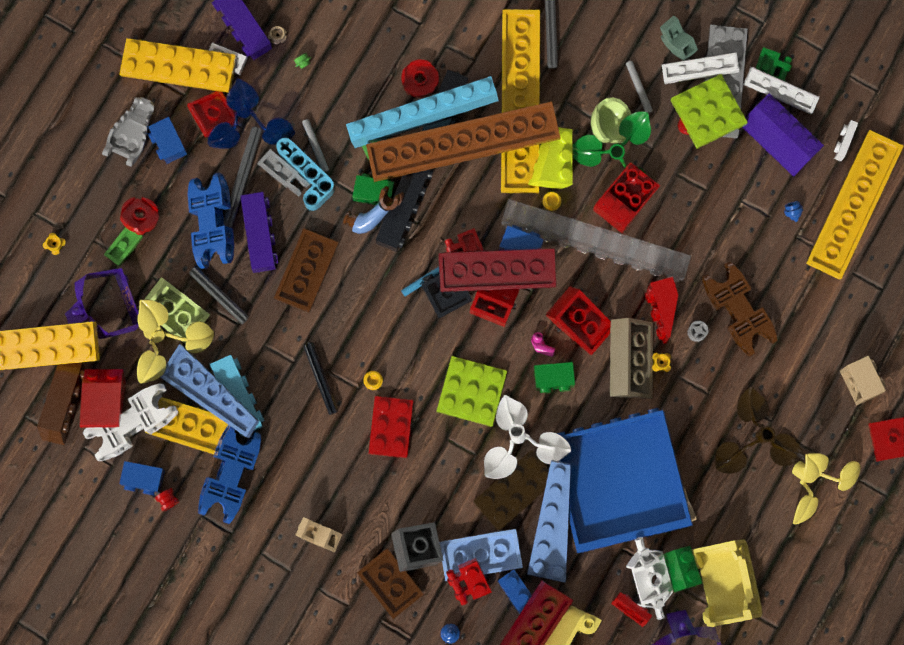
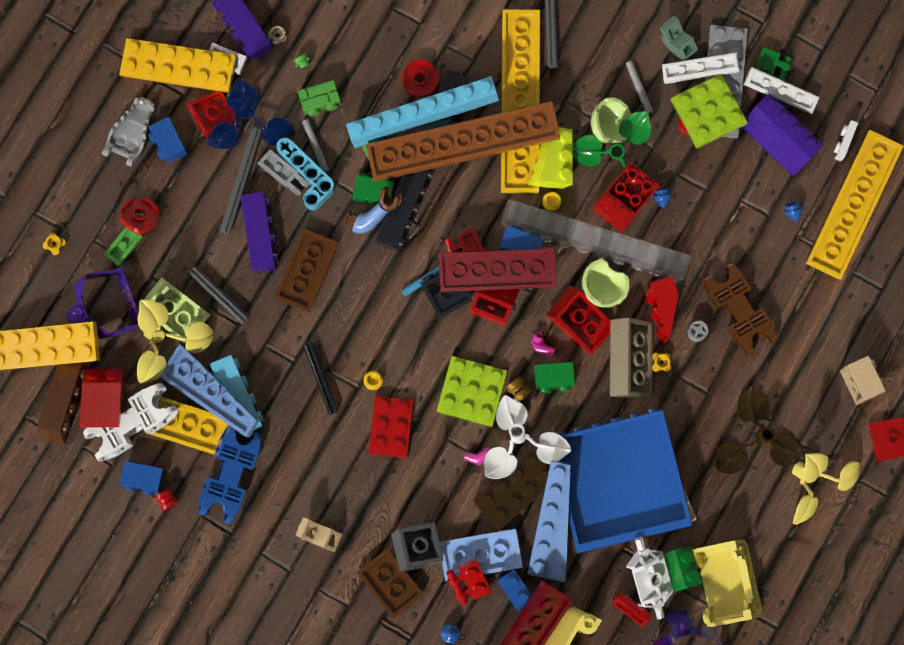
(209, 208): blue piece -> none
(319, 98): none -> bright green brick
(477, 458): none -> dark pink arm
(515, 386): none -> pearl gold wheel
(603, 285): none -> yellowish green cylinder
(662, 196): none -> blue plate

